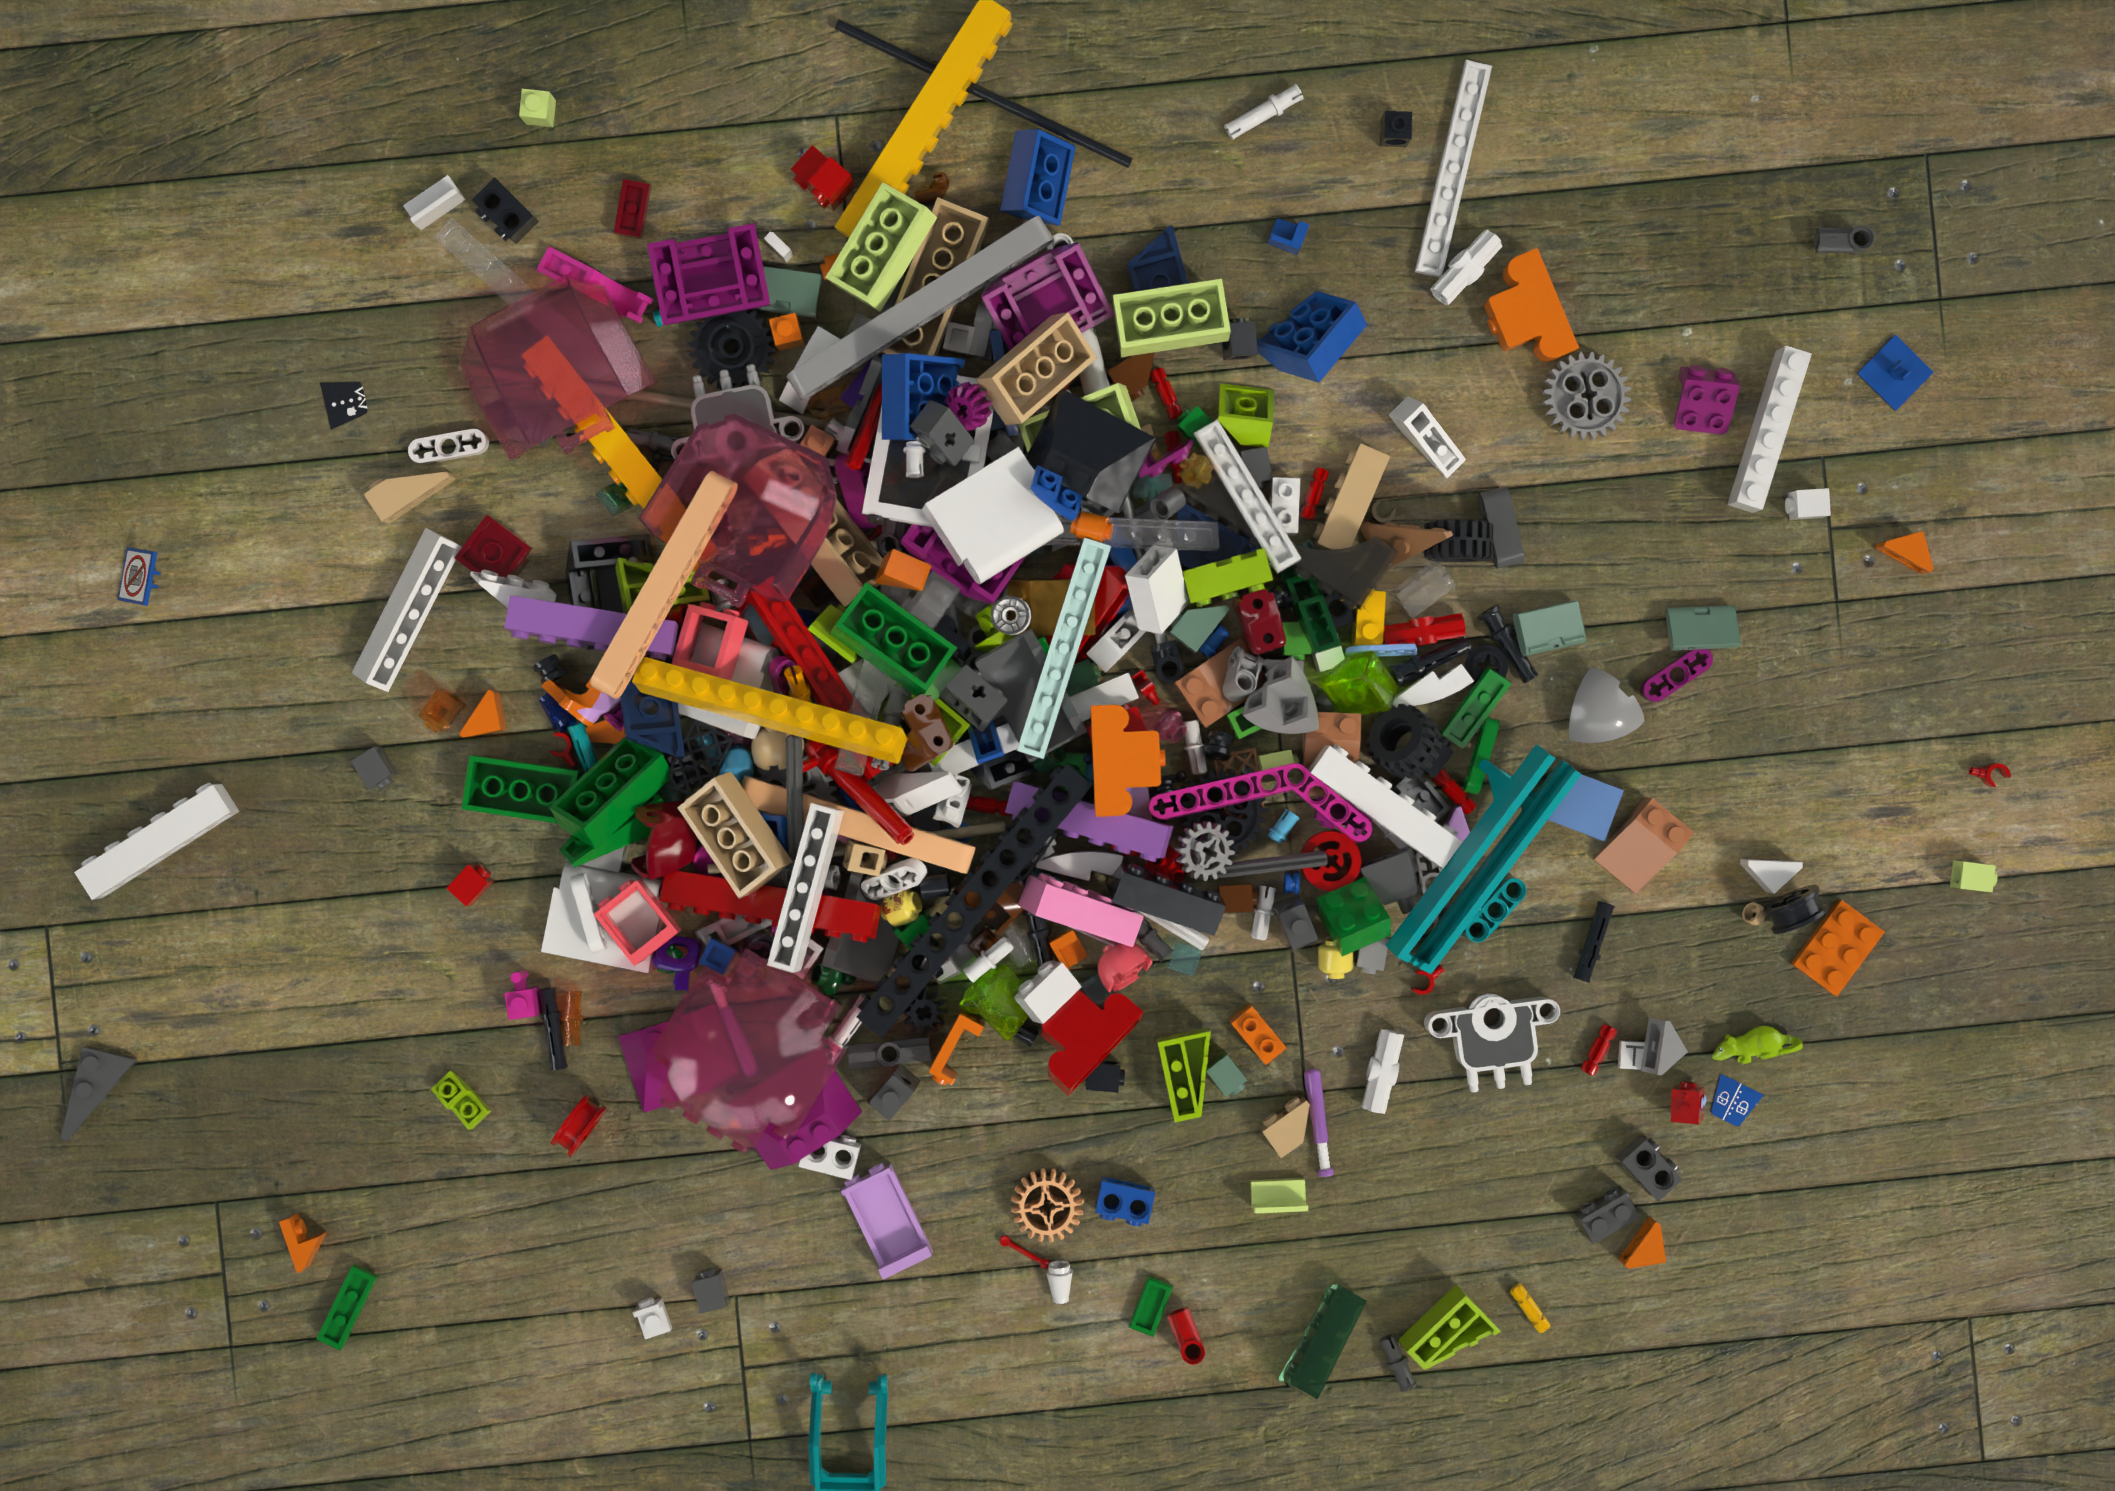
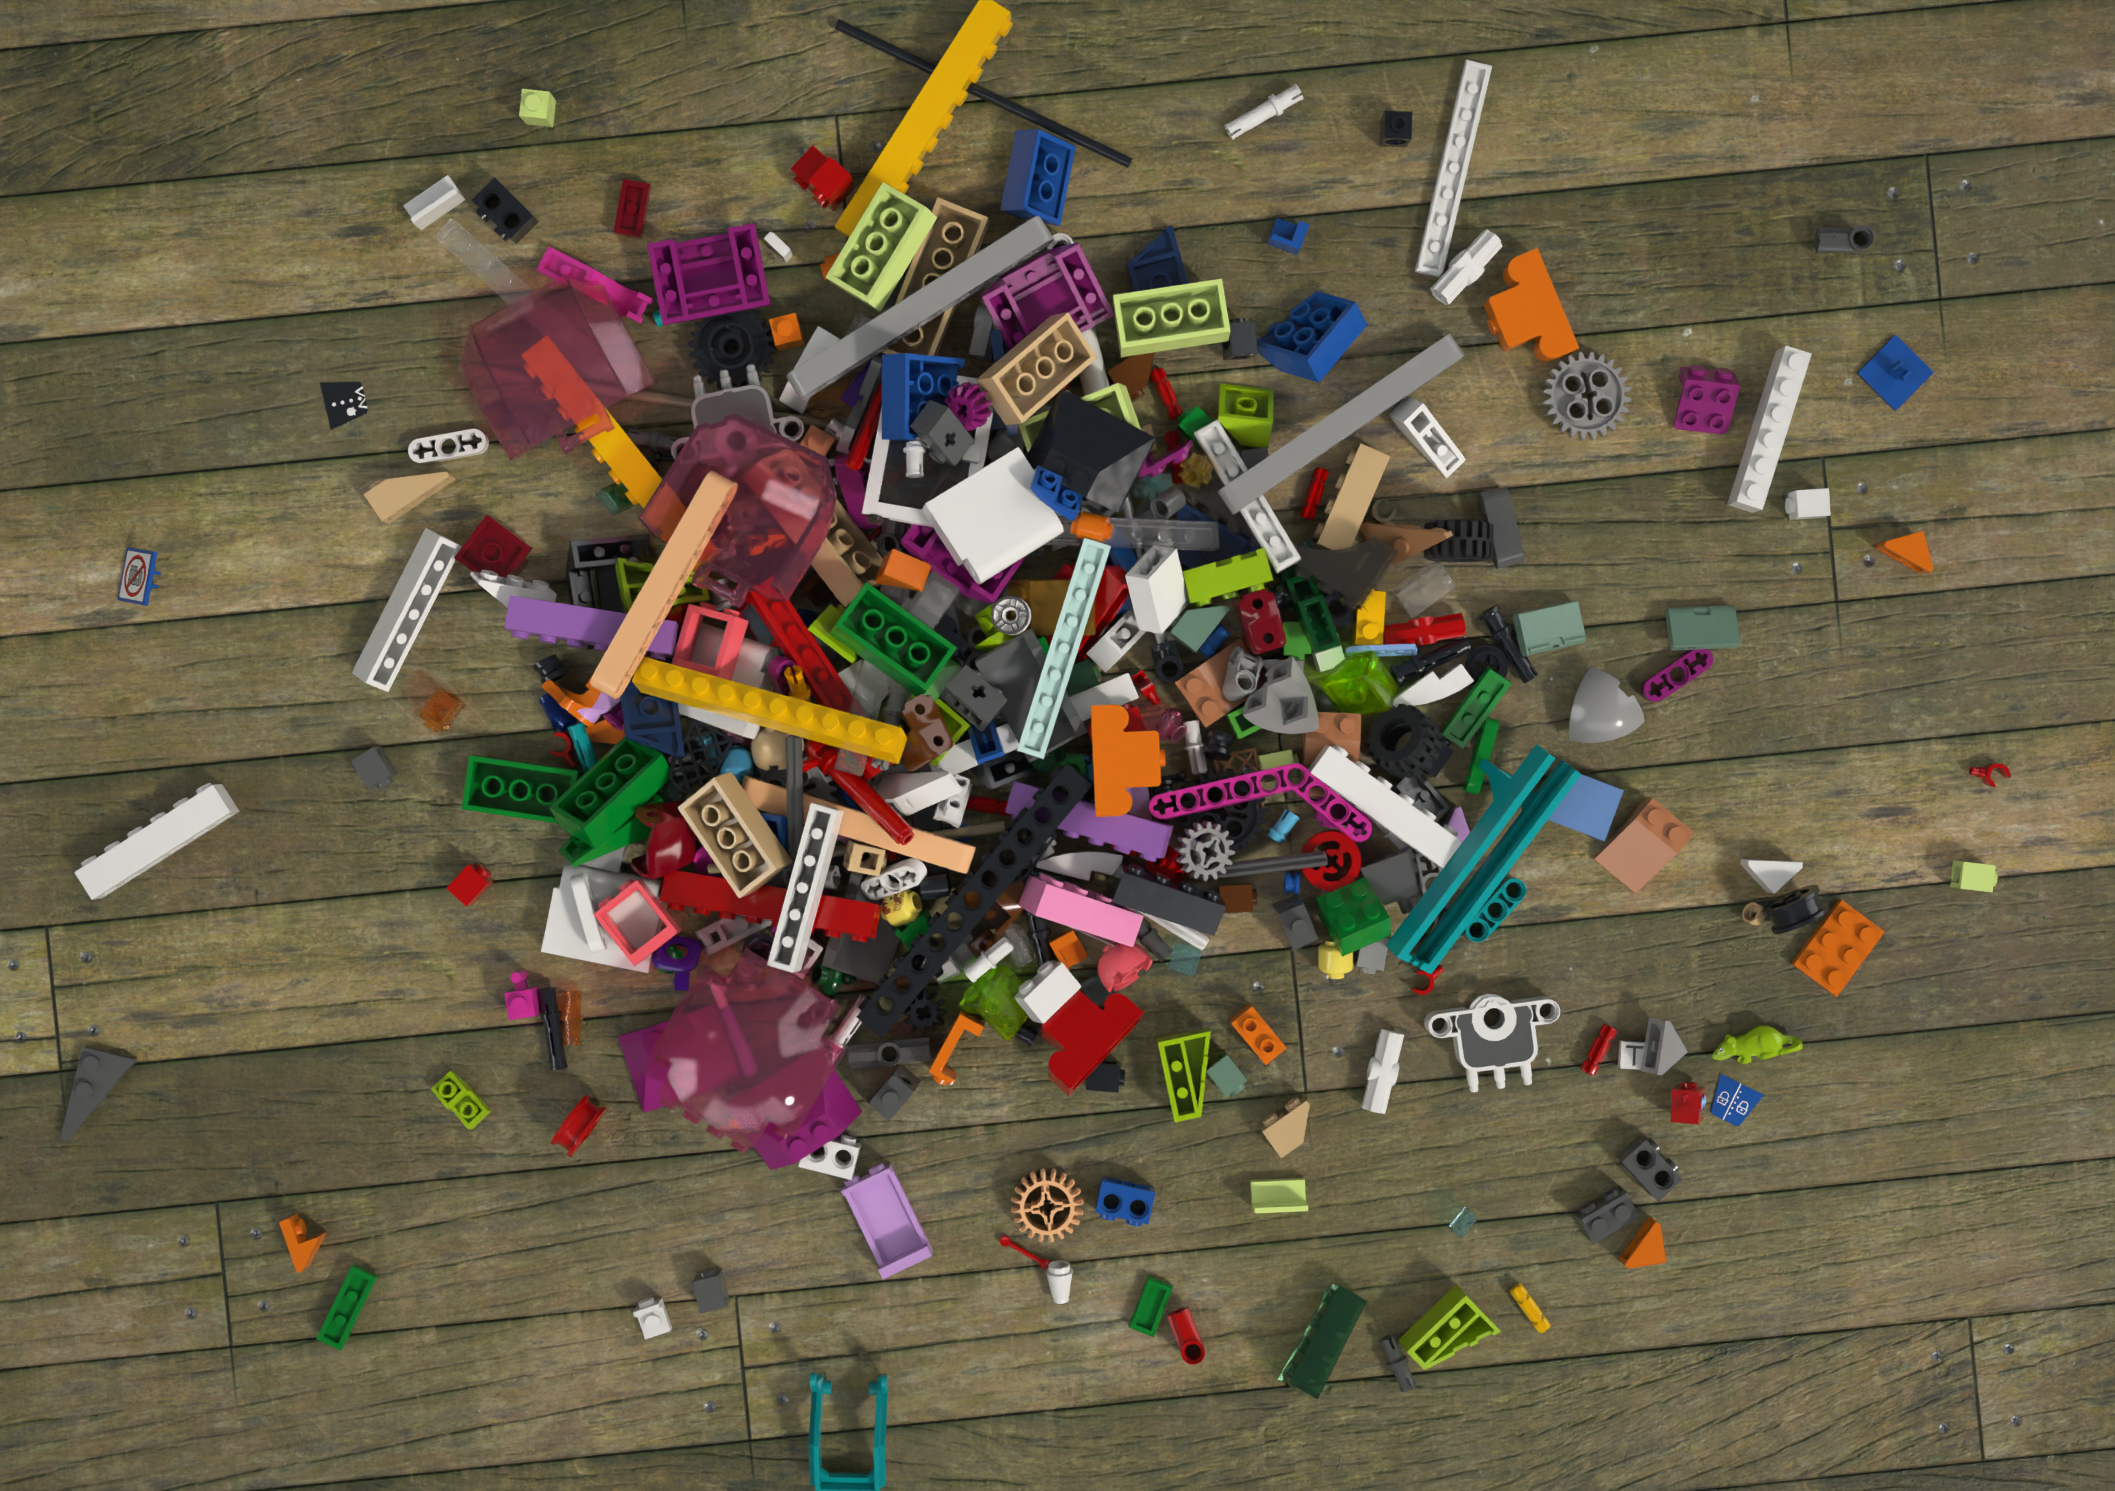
(486, 718): orange slope -> none
(718, 956): blue panel -> none
(792, 292): sand green piece -> none
(937, 189): reddish brown arm -> none
(958, 338): white plate -> none
(1263, 913): white axle -> none
(1284, 502): white brick -> none
(1317, 1112): medium lavender piece -> none
(1340, 424): none -> light grey beam
(1454, 792): red axle -> none
(1463, 1222): none -> clear light blue tile
(1593, 942): black pin -> none

